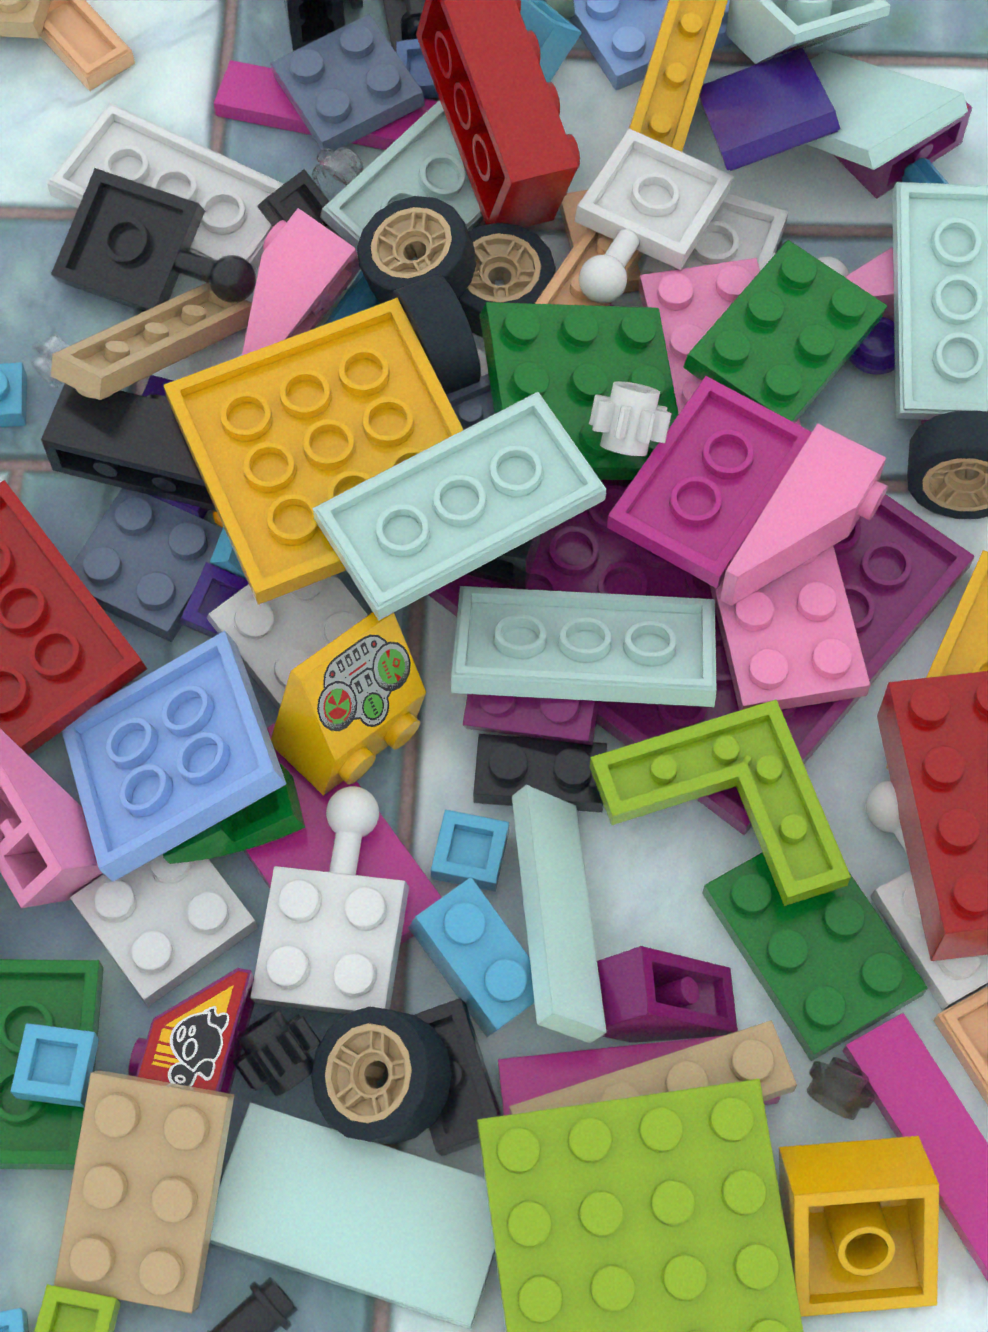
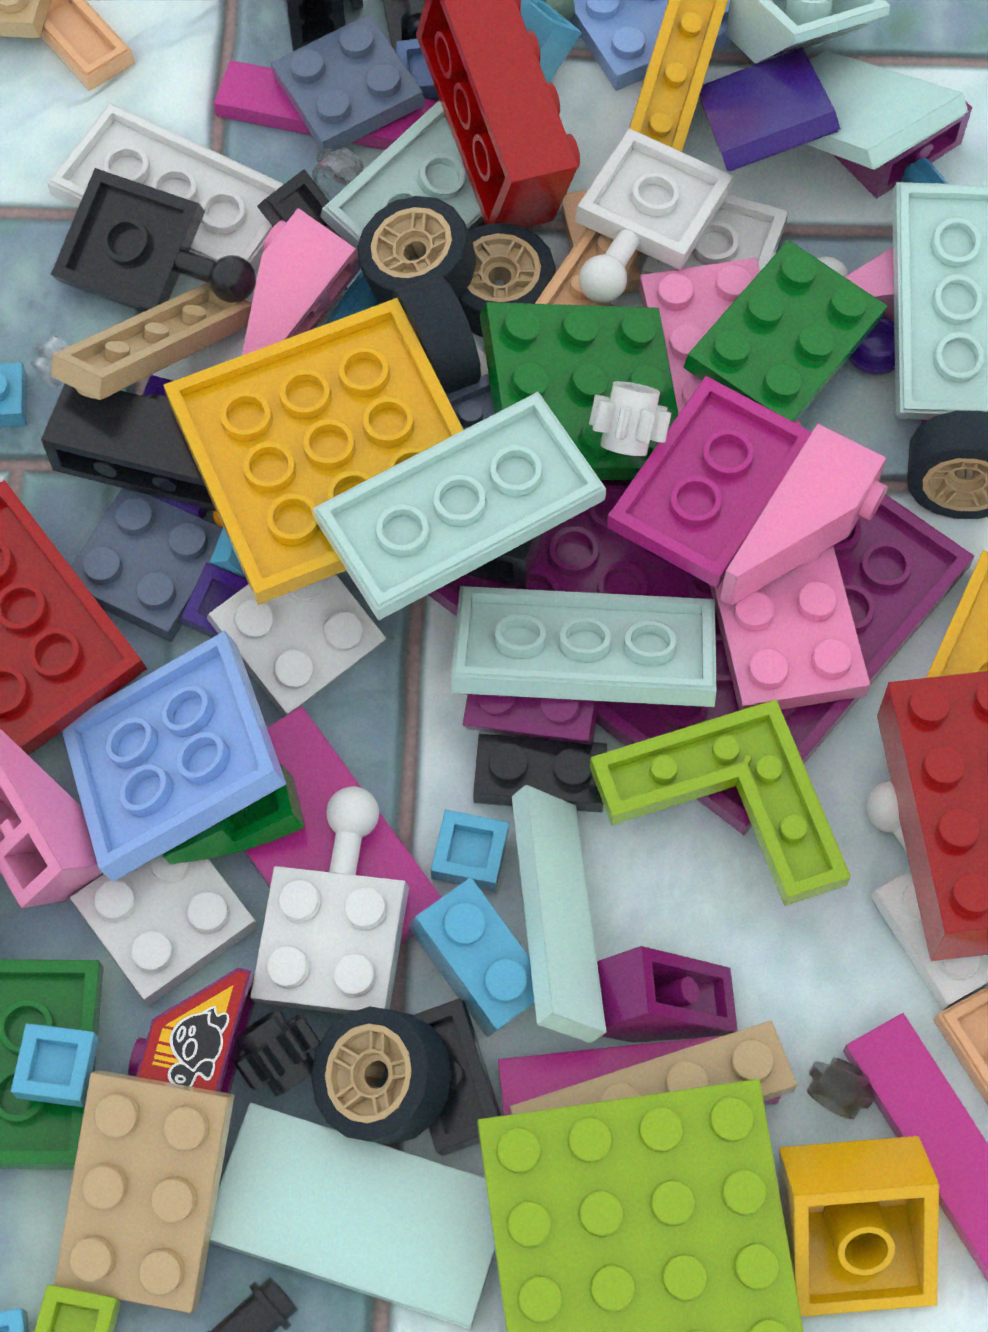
(349, 704): yellow slope -> none
(818, 959): green plate -> none

